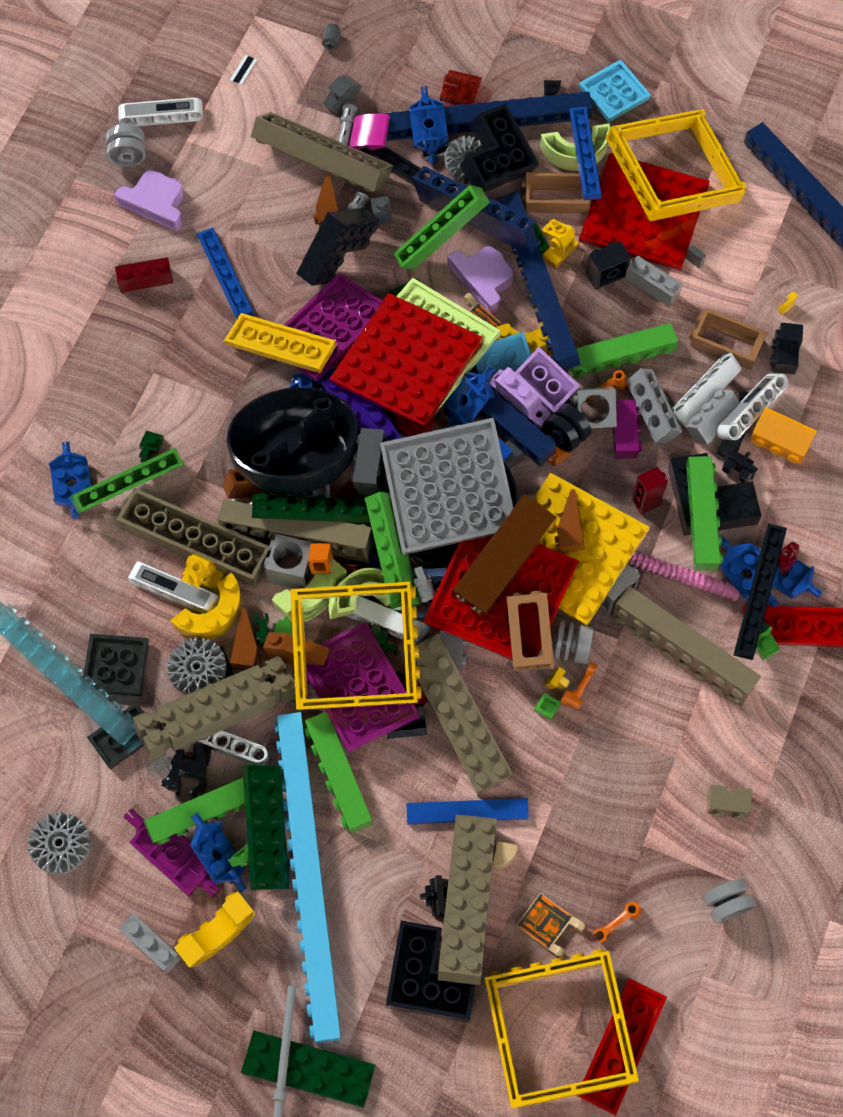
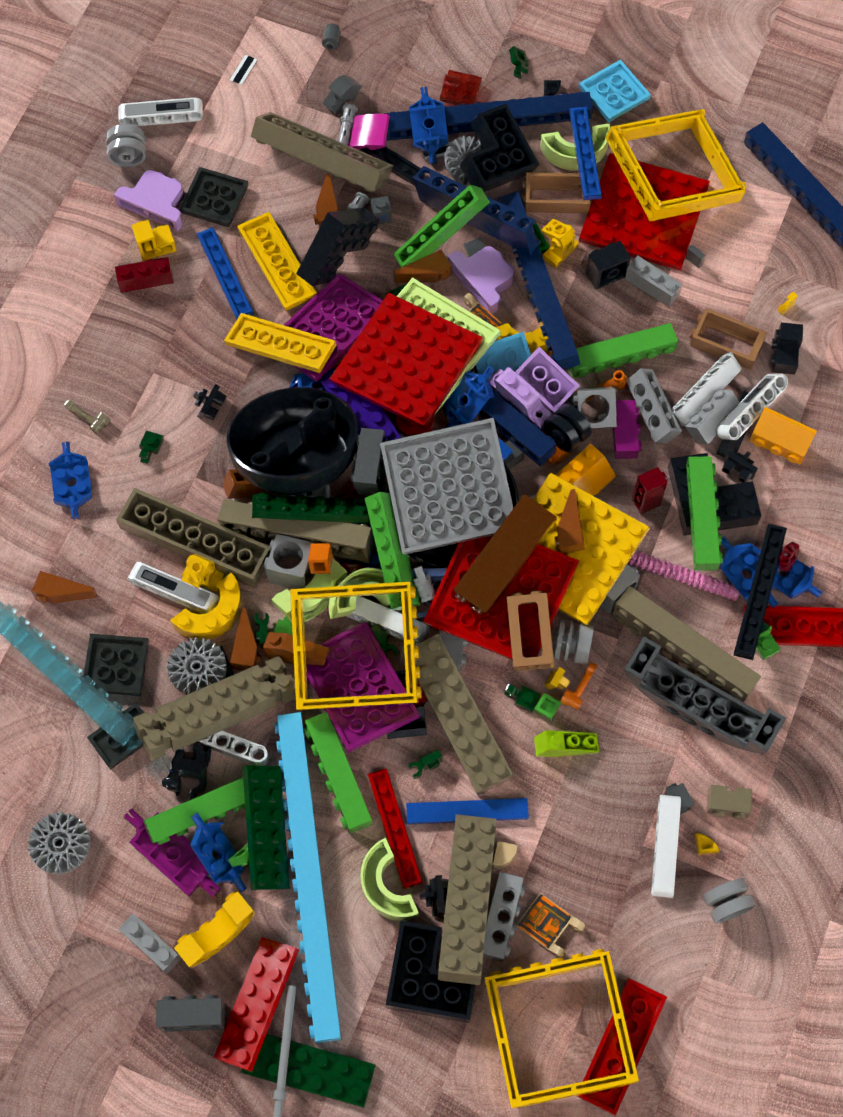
(58, 589): none -> dark orange slope
(96, 422): none -> dark tan brick
(126, 480): bright green brick -> none
(154, 241): none -> yellow brick
(191, 1013): none -> dark grey brick
(207, 410): none -> black hips
(214, 197): none -> pearl dark grey plate
(256, 1004): none -> red plate
(276, 260): none -> yellow plate
(379, 898): none -> yellowish green brick
(395, 829): none -> red tile
(426, 270): none -> dark orange slope
(429, 761): none -> dark green plate
(473, 246): none -> dark grey tile
(505, 884): none -> light grey brick
(519, 59): none -> dark green plate
(525, 698): none -> dark green plate
(565, 743): none -> lime slope
(588, 471): none -> light orange slope
(619, 920): orange brick -> none
(666, 846): none -> white beam
(681, 791): none -> dark grey brick
(701, 702): none -> dark grey slope
(705, 844): none -> yellow tile

